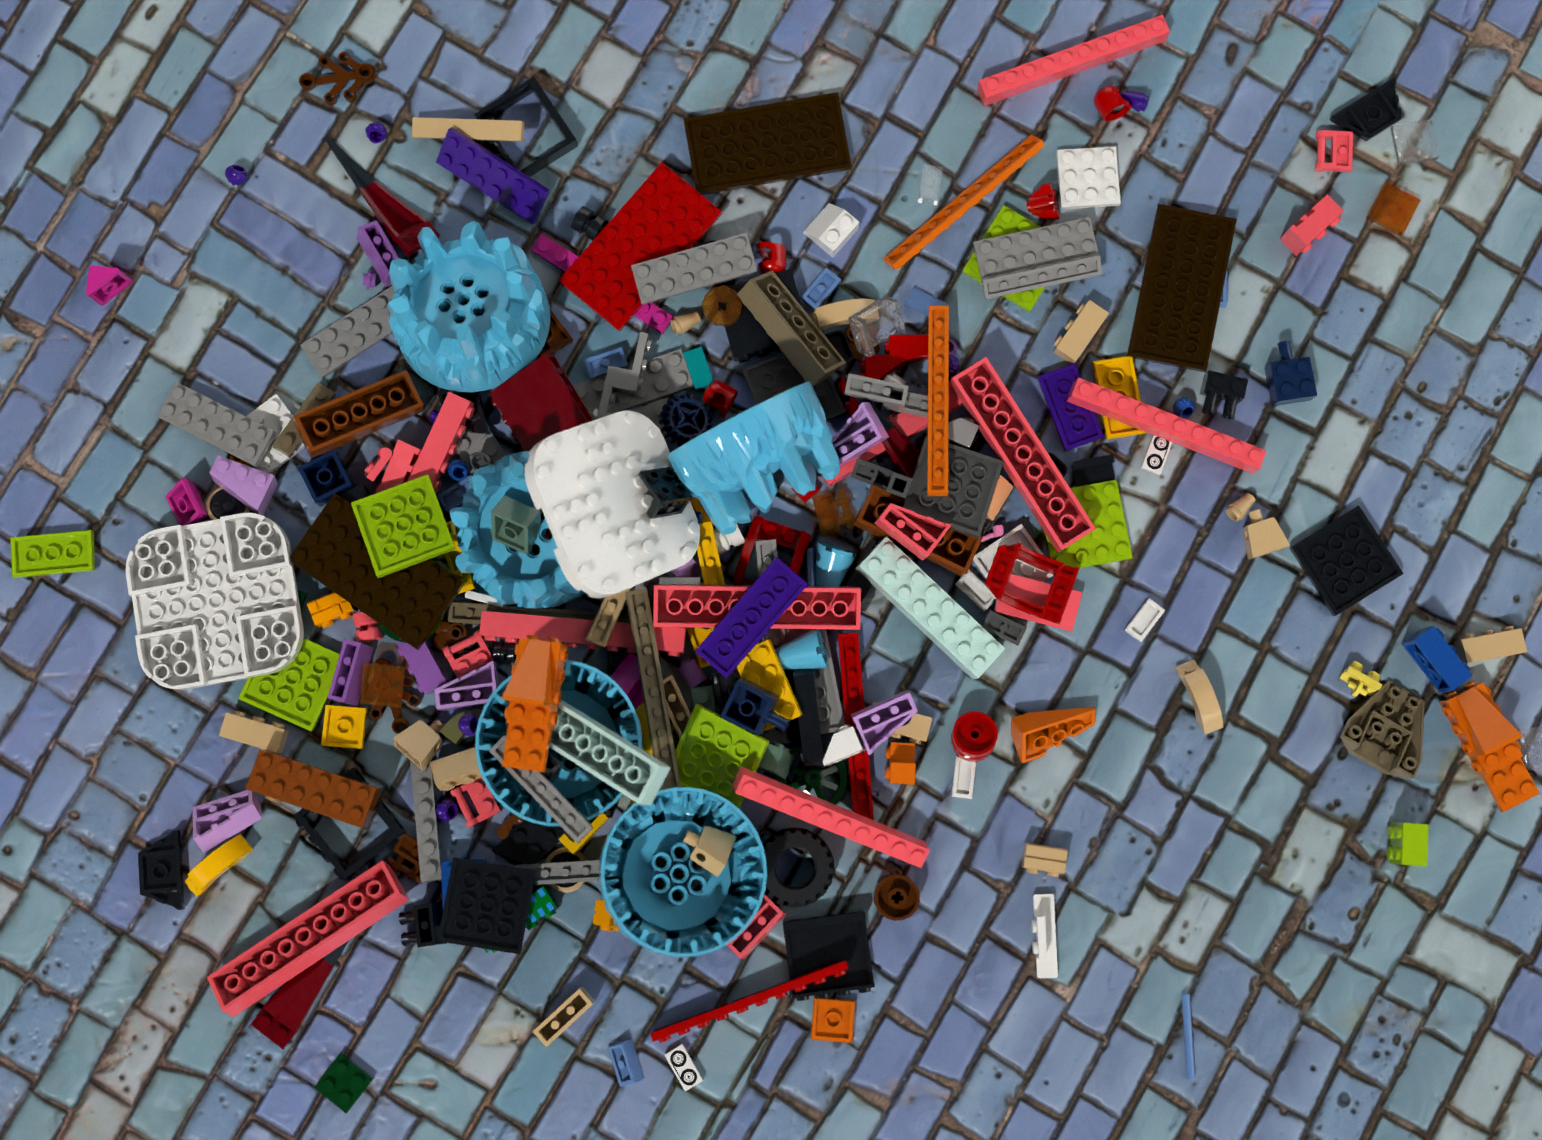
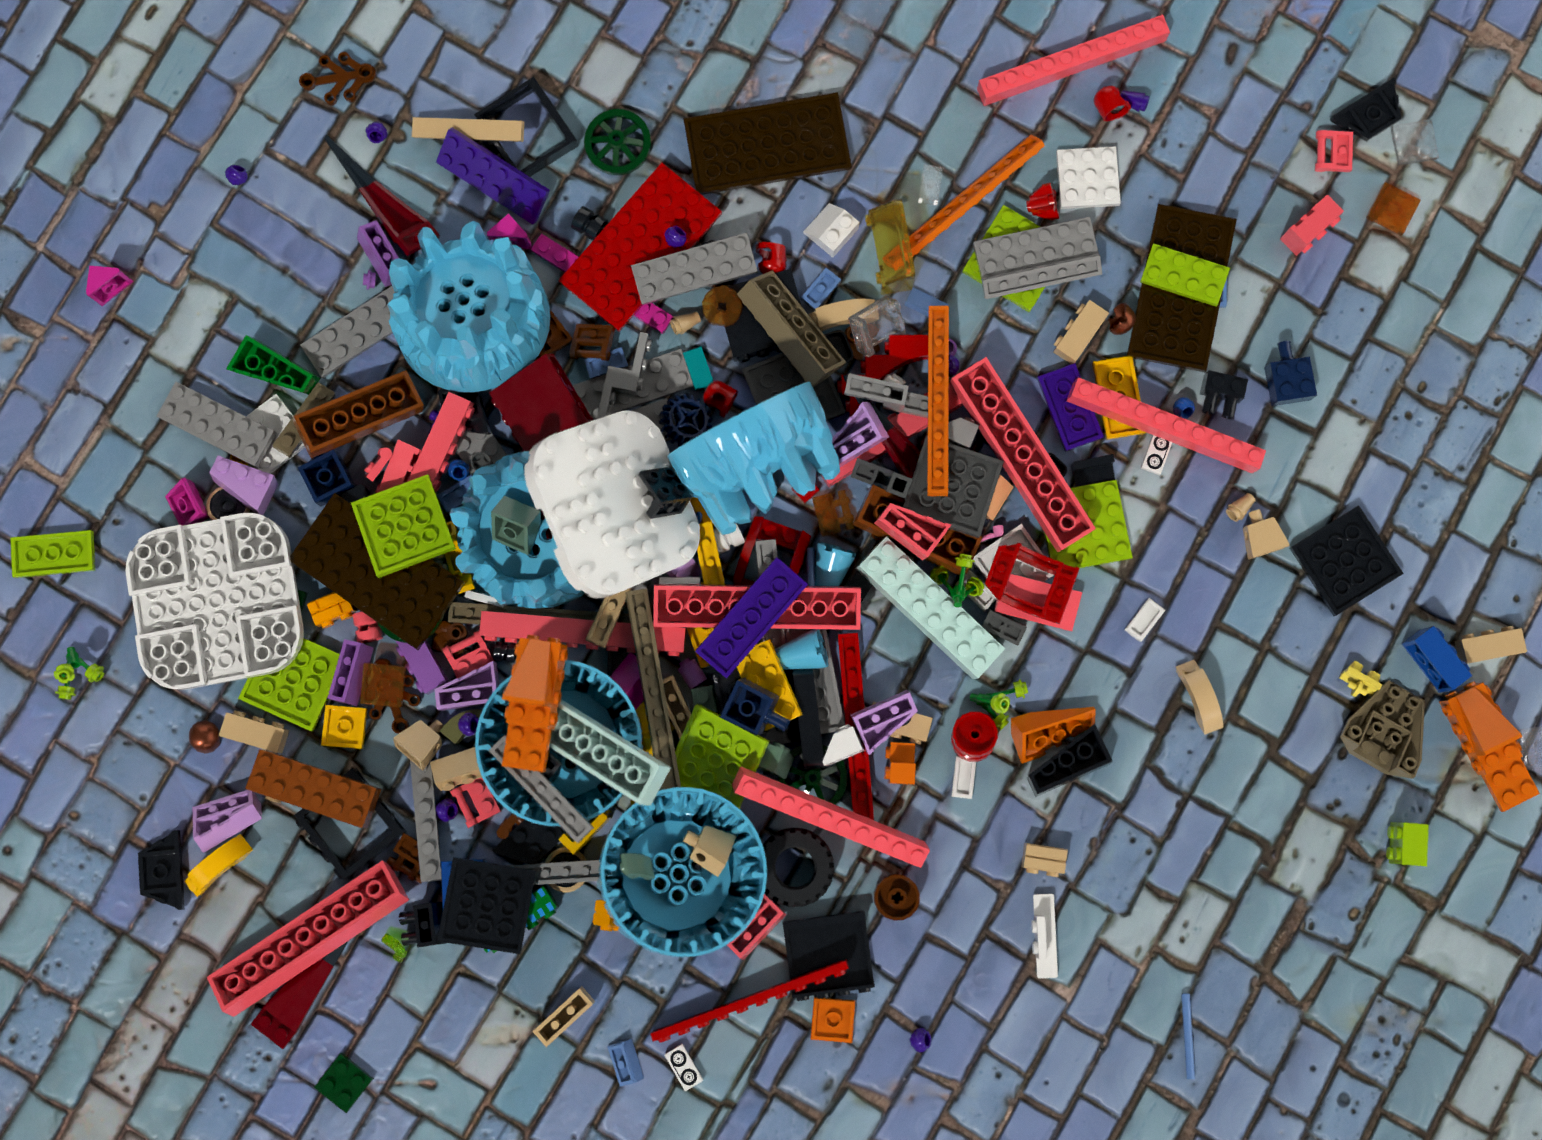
(65, 673): none -> lime plant
(204, 736): none -> copper hair
(268, 365): none -> green wedge
(395, 945): none -> clear neon green arm
(509, 228): none -> dark pink slope
(592, 336): none -> reddish brown plate
(620, 145): none -> dark green wheel
(636, 866): none -> sand green slope
(675, 236): none -> dark purple piece
(892, 247): none -> clear yellow windscreen
(920, 1040): none -> dark purple piece
(973, 586): none -> plant
(999, 702): none -> lime plant
(1074, 761): none -> black wedge
(1123, 319): none -> copper hair
(1185, 275): none -> lime plate

